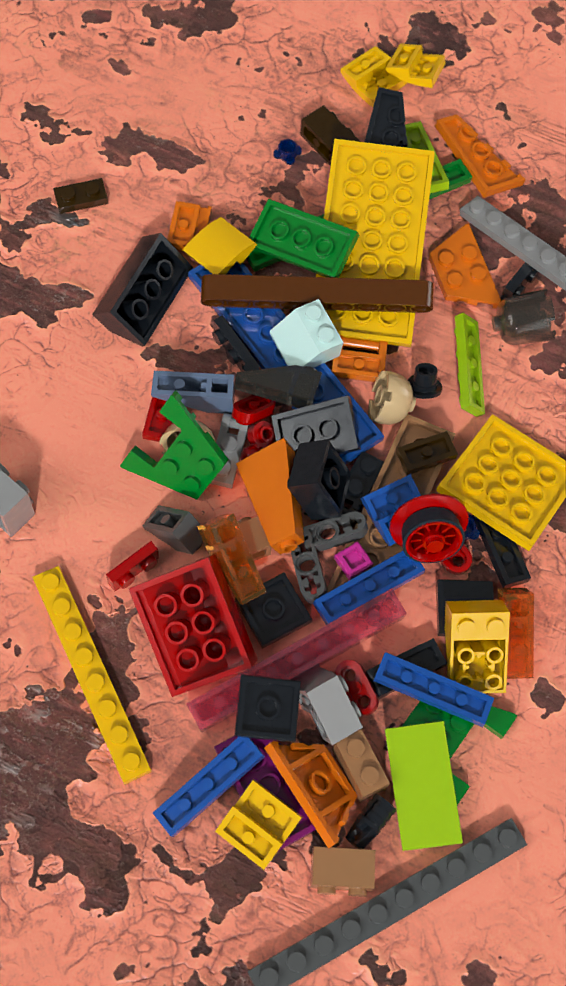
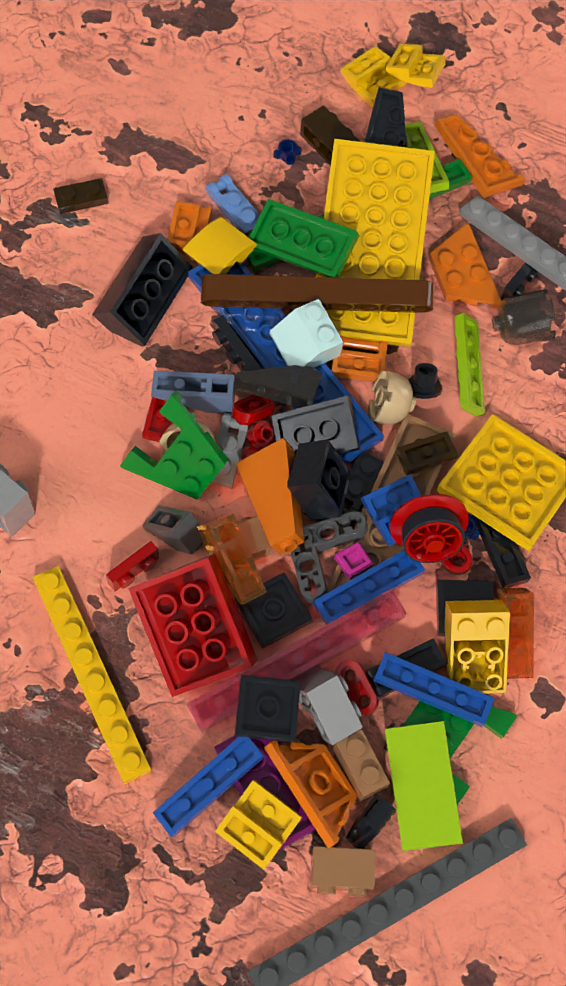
(233, 204): none -> medium blue plate

